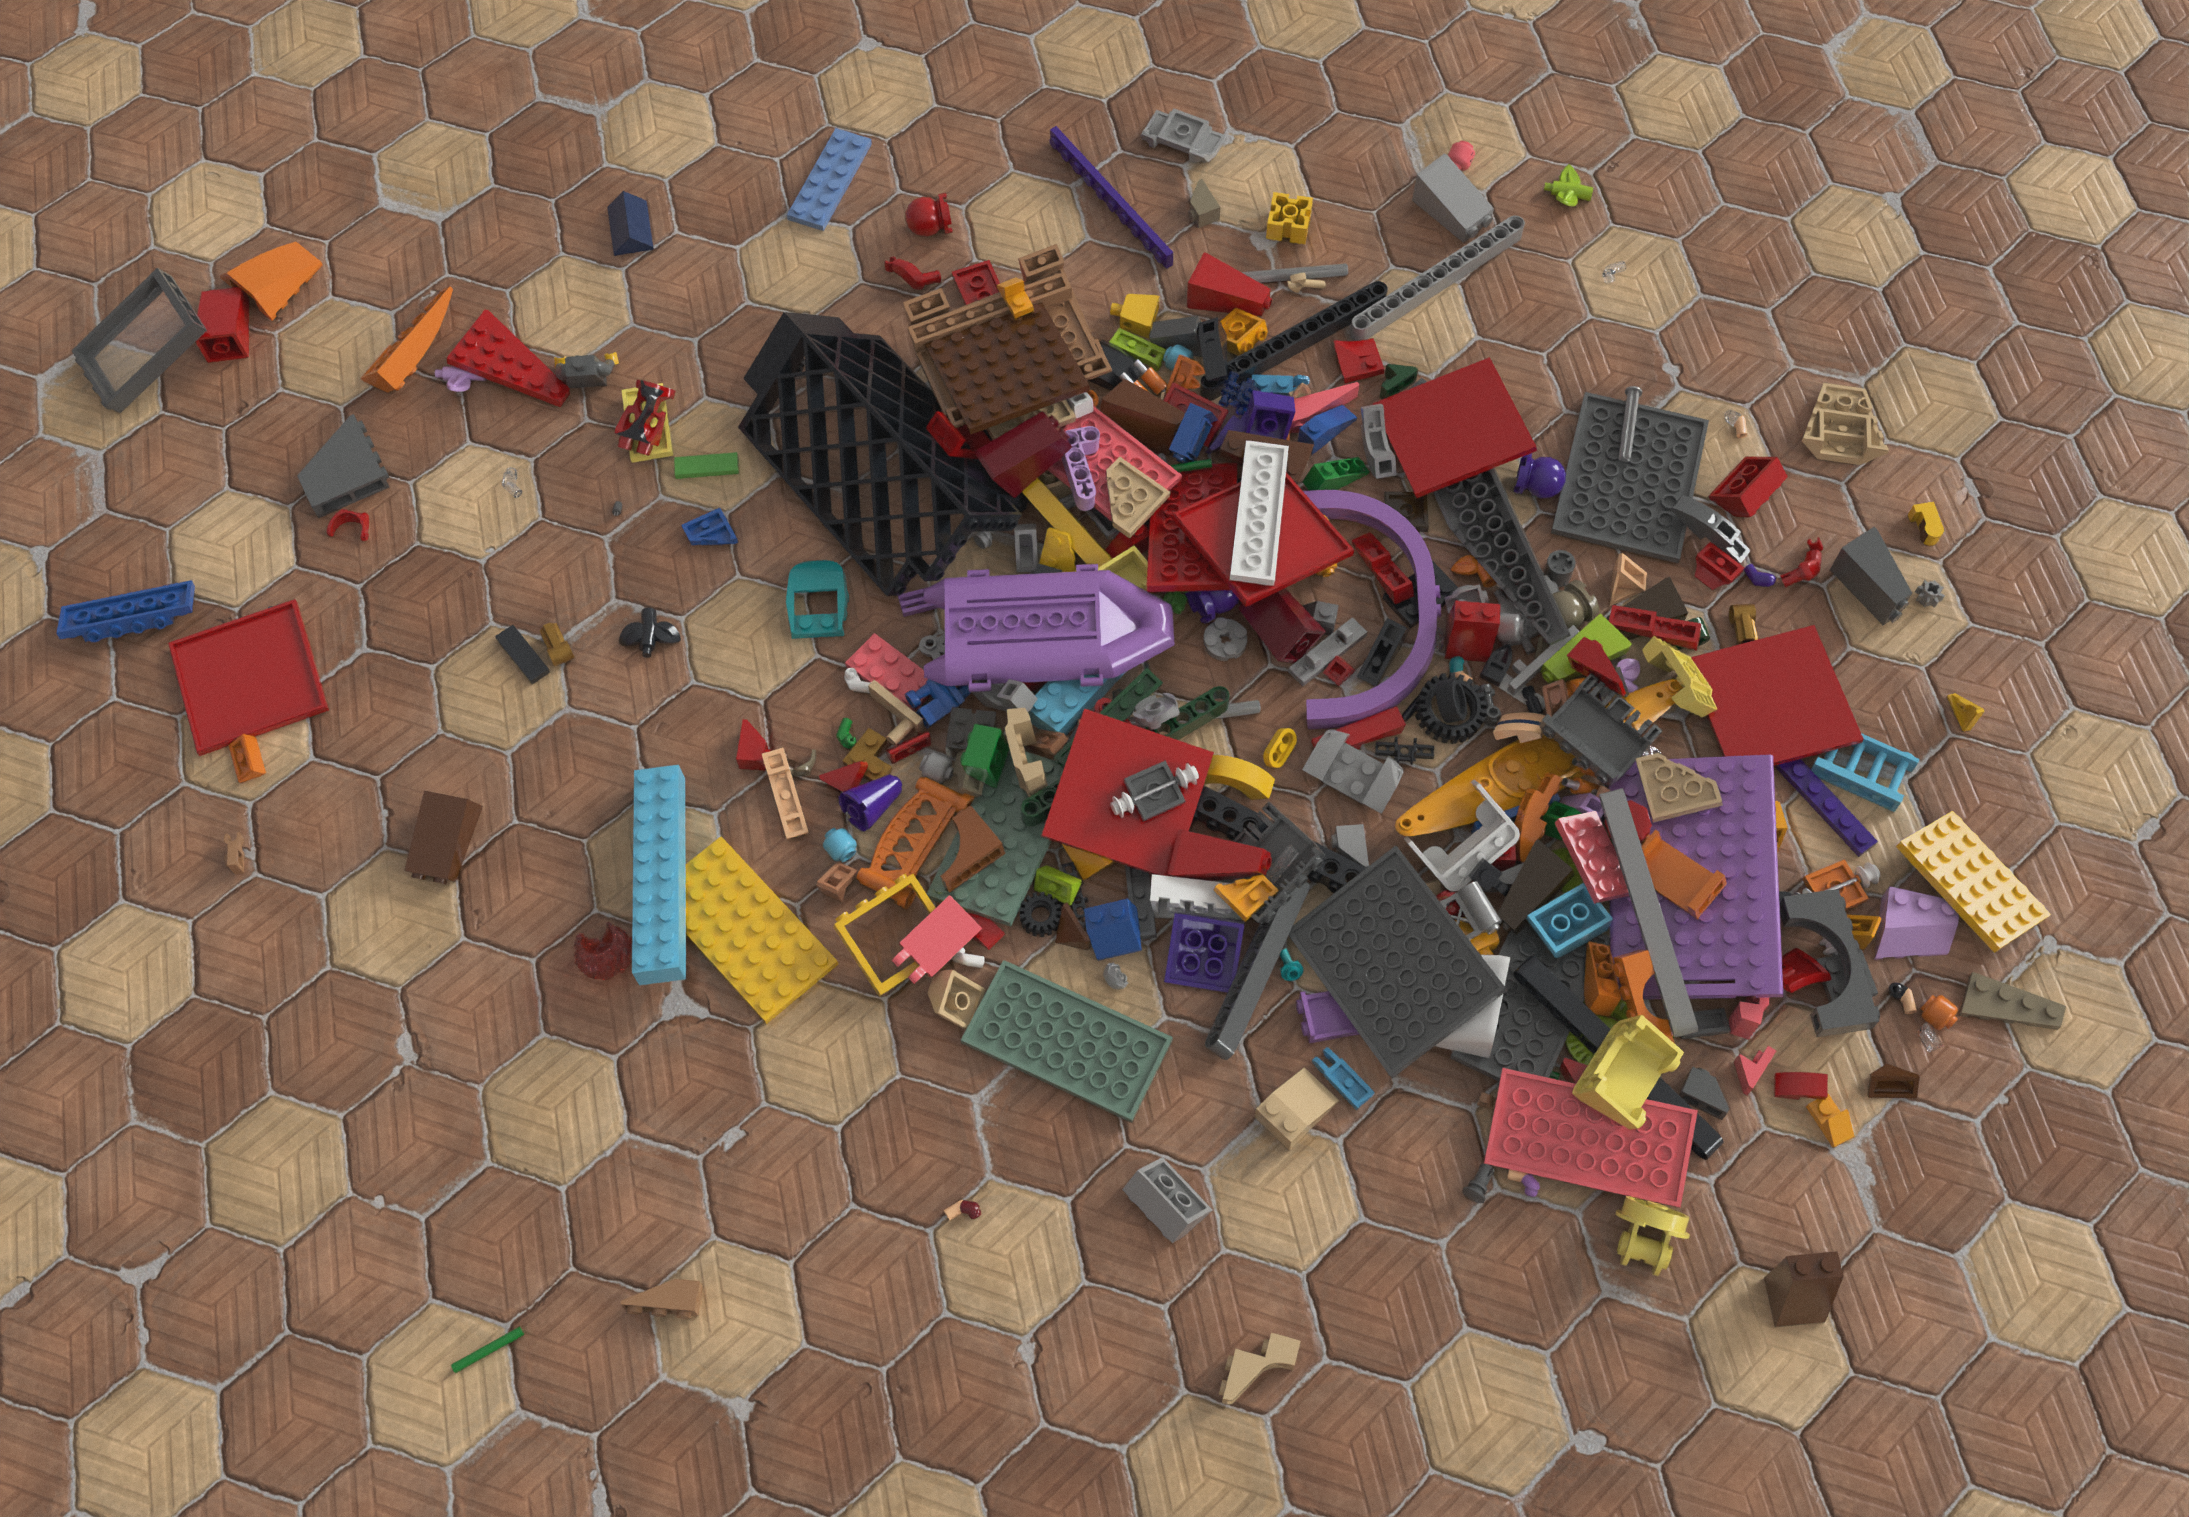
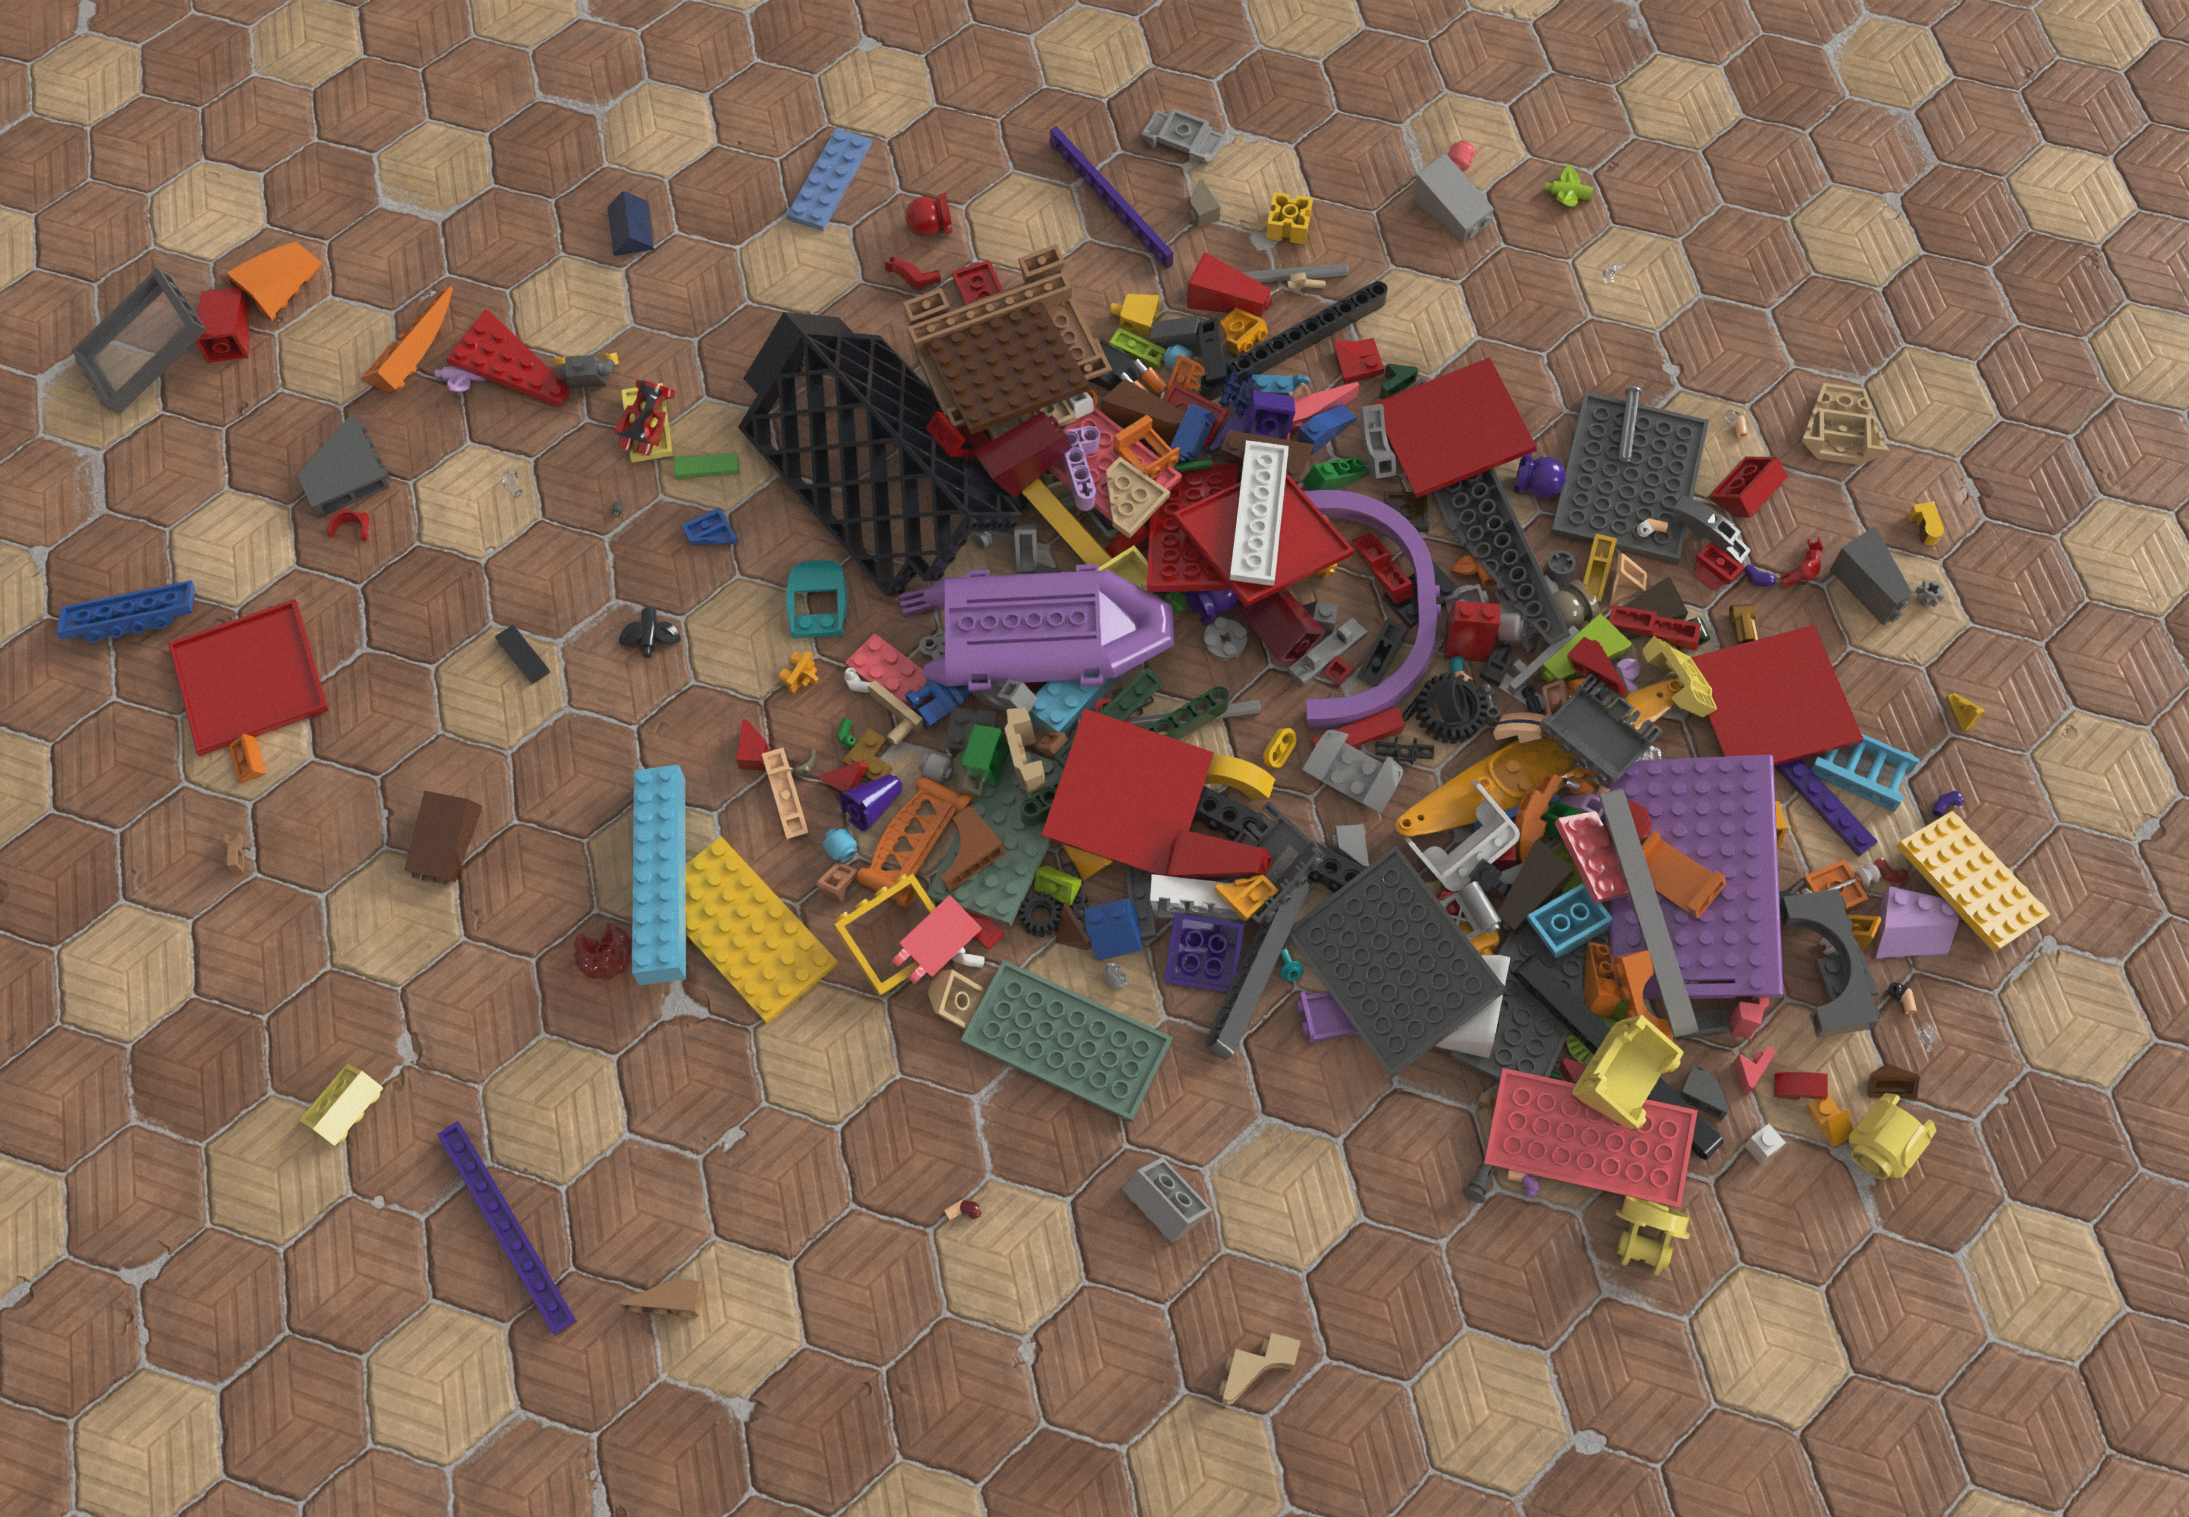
(341, 1104): none -> light yellow slope
(487, 1349): green bar -> none
(507, 1228): none -> dark purple plate
(557, 647): pearl gold piece -> none
(802, 674): none -> light orange hips
(908, 747): red slope -> none
(1015, 297): light orange slope -> none
(1058, 551): yellow wing -> none
(1137, 431): none -> orange panel
(1154, 710): light grey plate -> none
(1154, 790): dark grey plate -> none
(1295, 1108): tan slope -> none
(1344, 1079): dark azure hinge -> none
(1437, 278): light grey beam -> none
(1599, 565): none -> yellow slope
(1650, 526): none -> arm
(1674, 788): tan plate -> none
(1764, 1144): none -> white brick
(1801, 970): red plate -> none
(1803, 1288): reddish brown slope -> none
(1888, 874): none -> clear red arm
(1889, 1139): none -> light yellow piece
(1939, 1012): orange head -> none
(1945, 800): none -> dark purple arm
(2000, 1001): dark tan wing -> none

